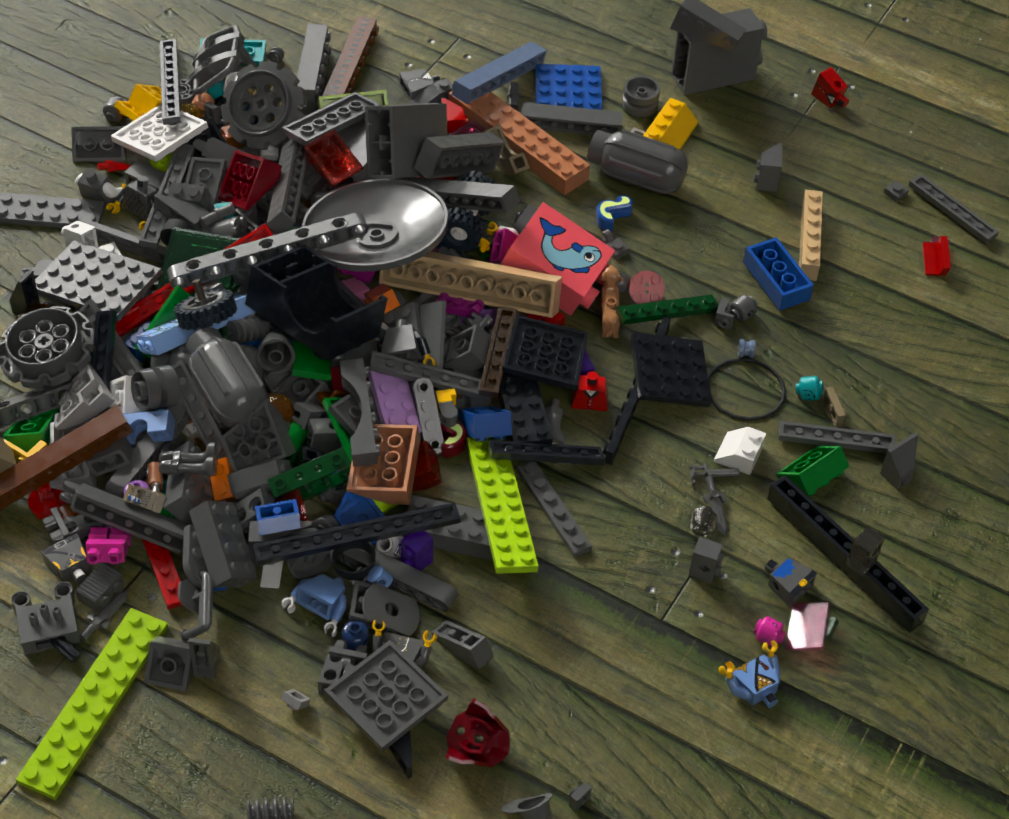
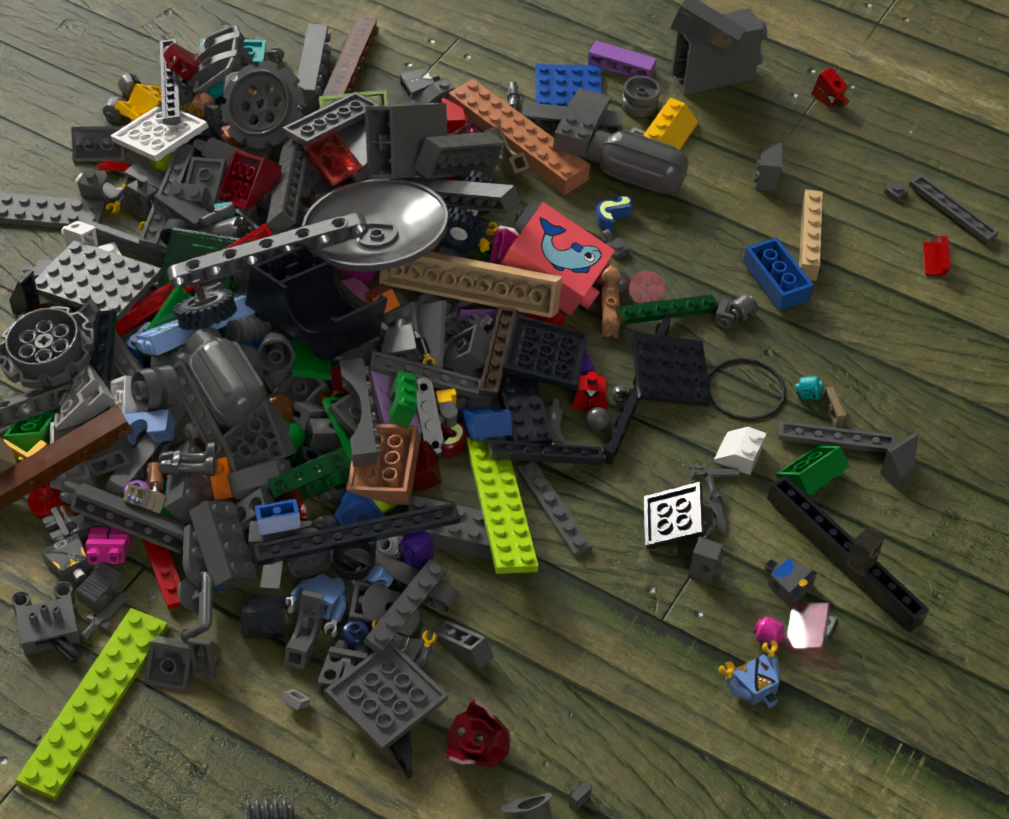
(127, 83): none -> dark grey head
(181, 61): none -> dark red torso
(263, 617): none -> black slope
(270, 154): white plate -> none
(306, 631): none -> dark grey arch
(404, 394): none -> green arch
(405, 606): none -> dark grey plate
(461, 307): magenta plate -> none
(498, 72): sand blue brick -> none
(581, 122): none -> dark grey slope
(597, 418): none -> dark grey piece
(619, 393): none -> dark grey hinge
(621, 60): none -> medium lavender brick
(673, 515): none -> plate
(746, 348): sand blue wheel -> none

